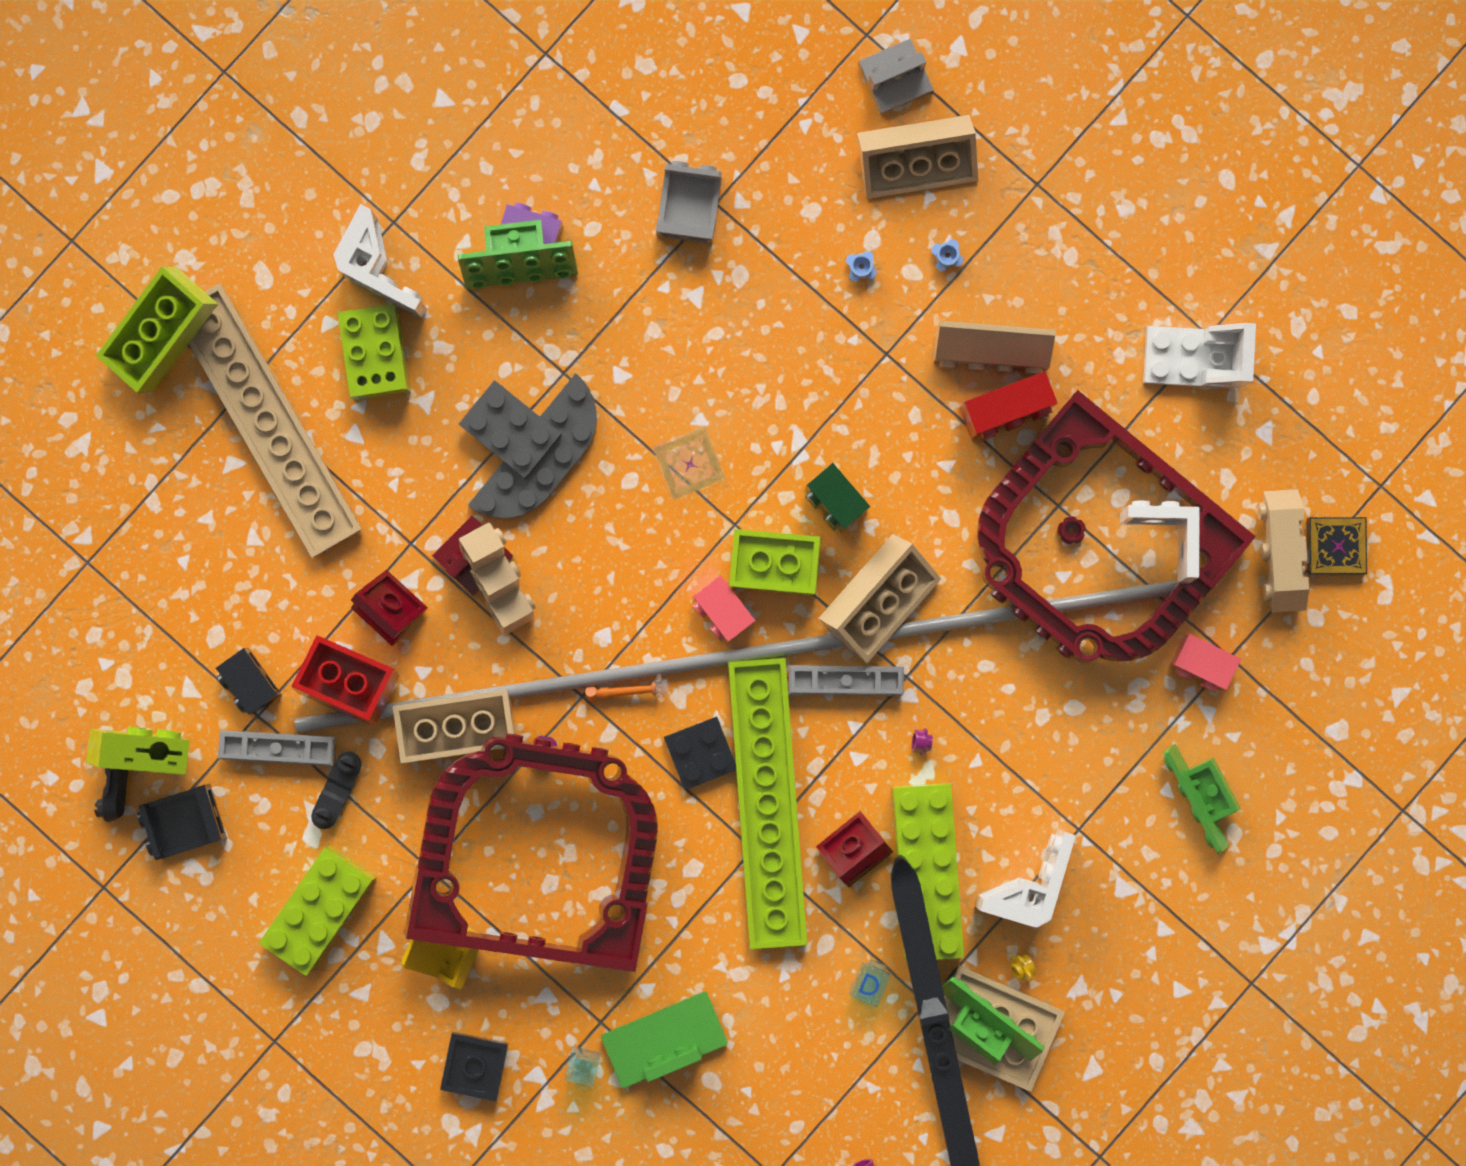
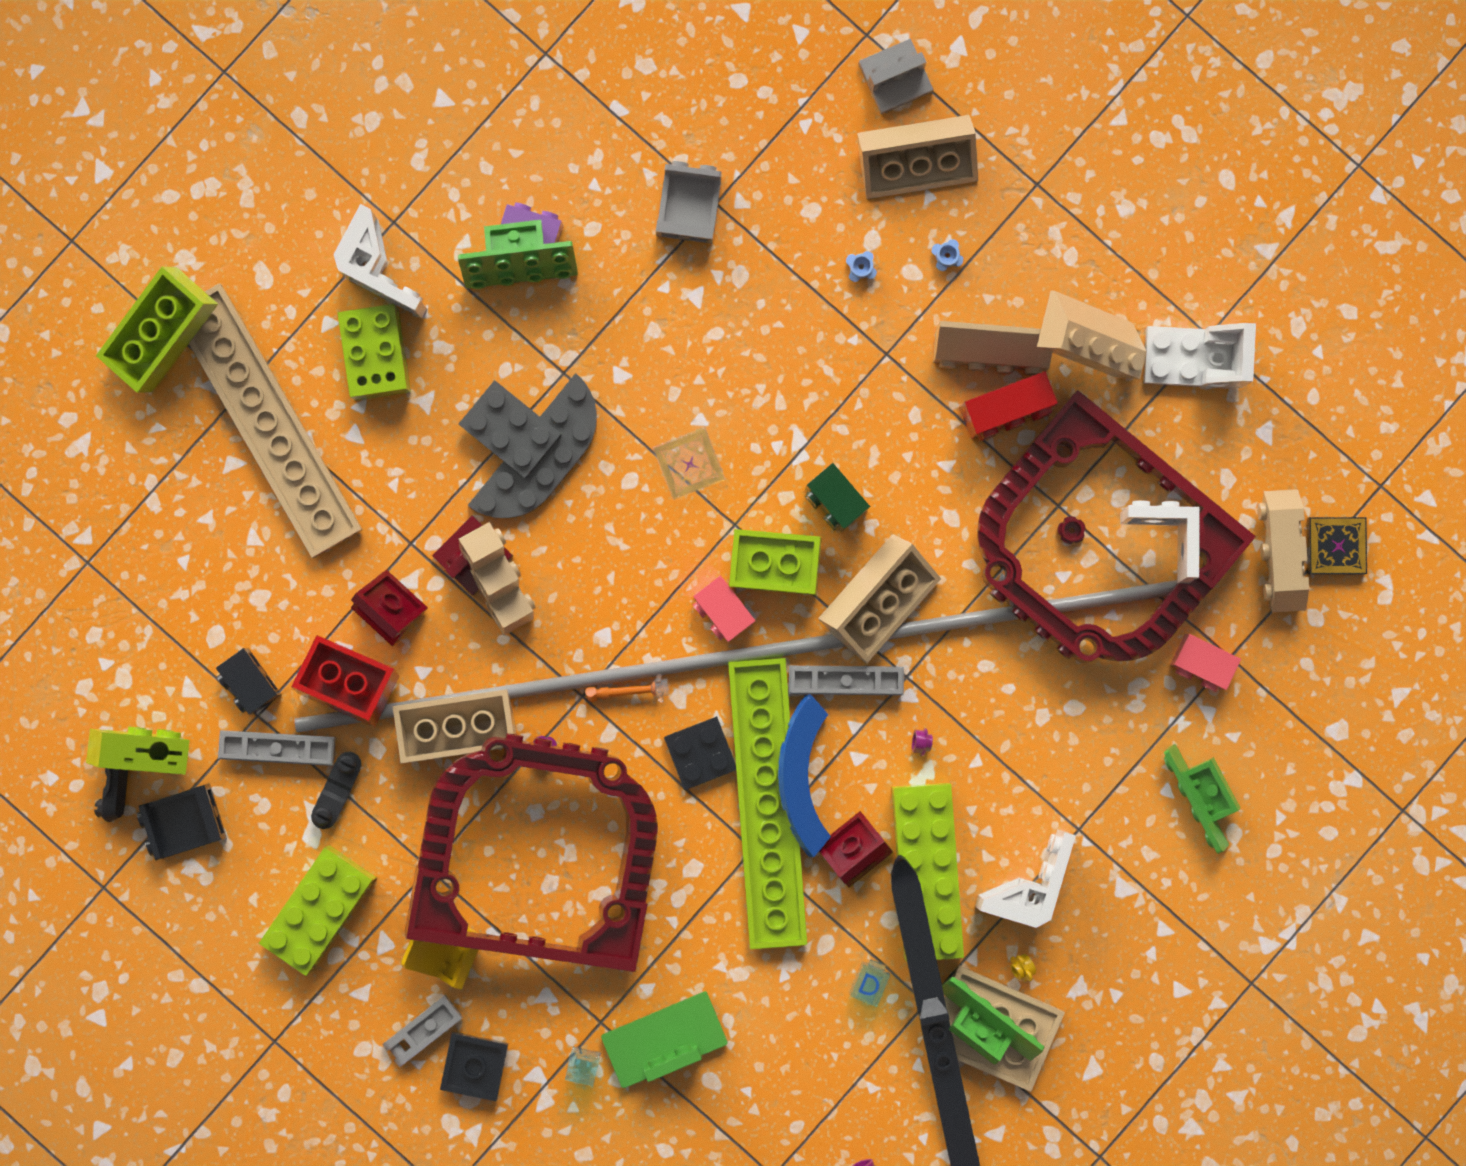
(423, 1030): none -> light grey plate
(794, 776): none -> blue tile
(1091, 337): none -> tan slope

